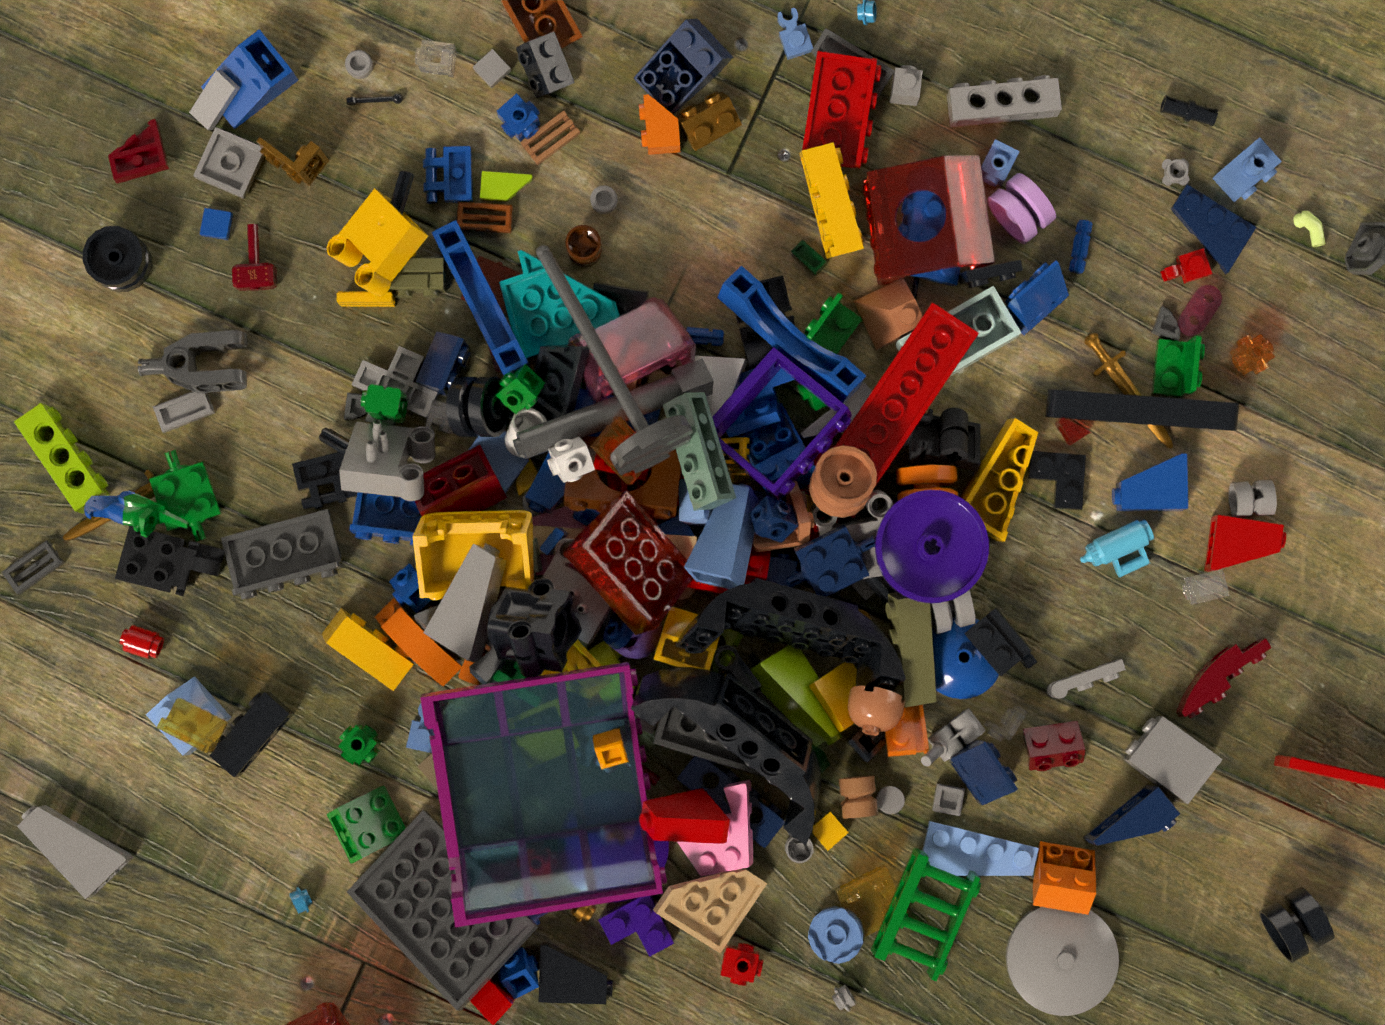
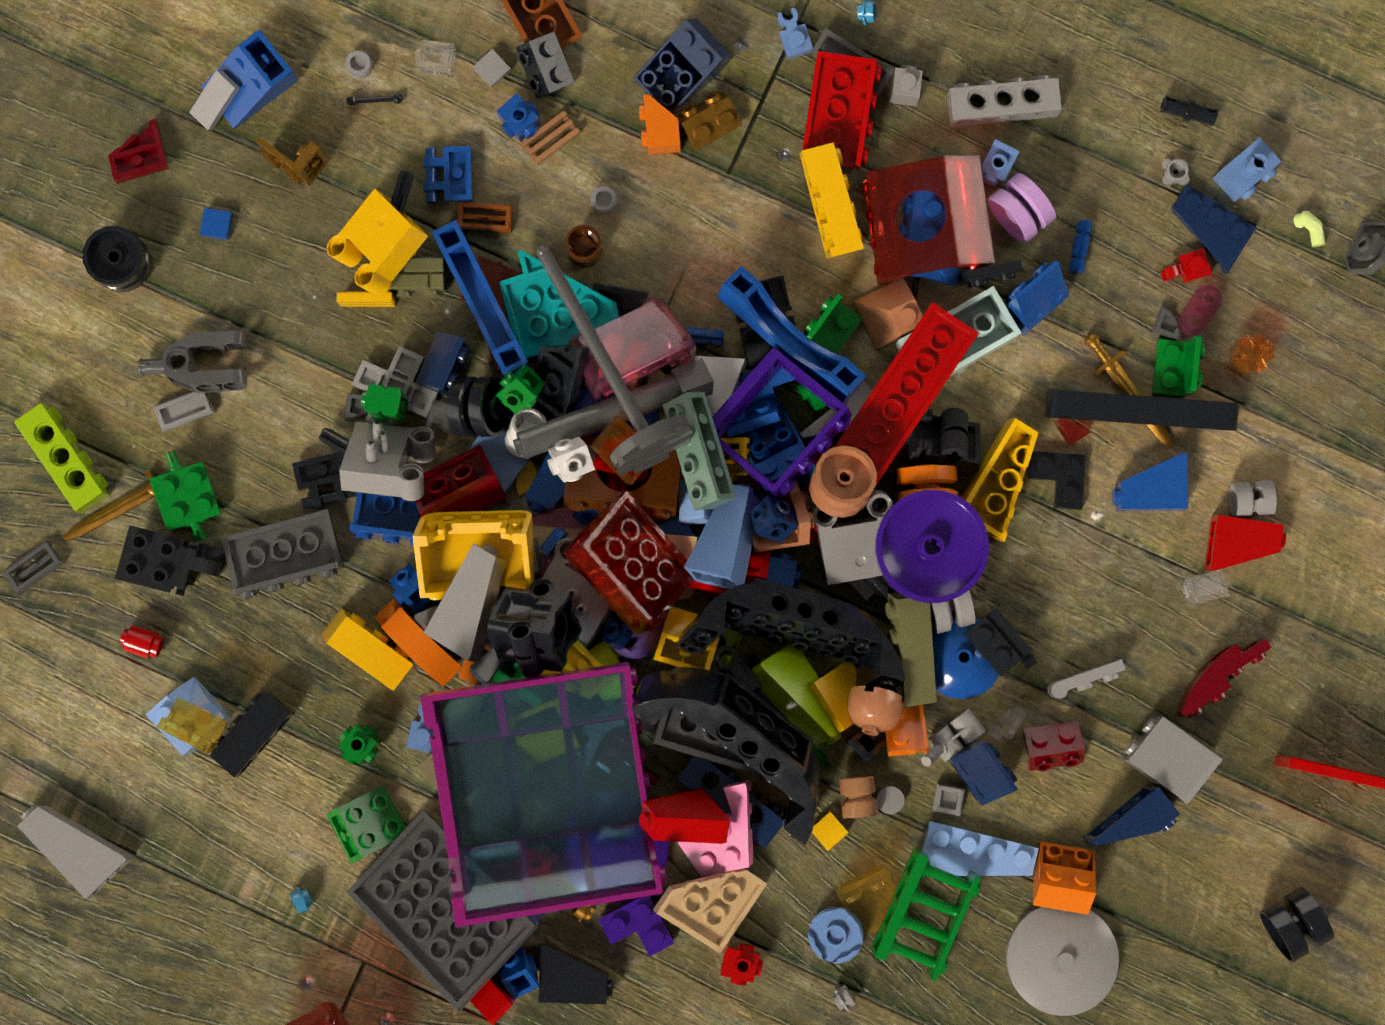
(133, 511): green animal -> none
(229, 163): light grey plate -> none
(255, 275): dark red piece -> none
(502, 186): lime tile -> none
(610, 748): light orange slope -> none
(798, 851): light grey wheel -> none
(809, 257): dark green piece -> none
(831, 561): dark blue plate -> none
(1118, 544): medium azure piece -> none

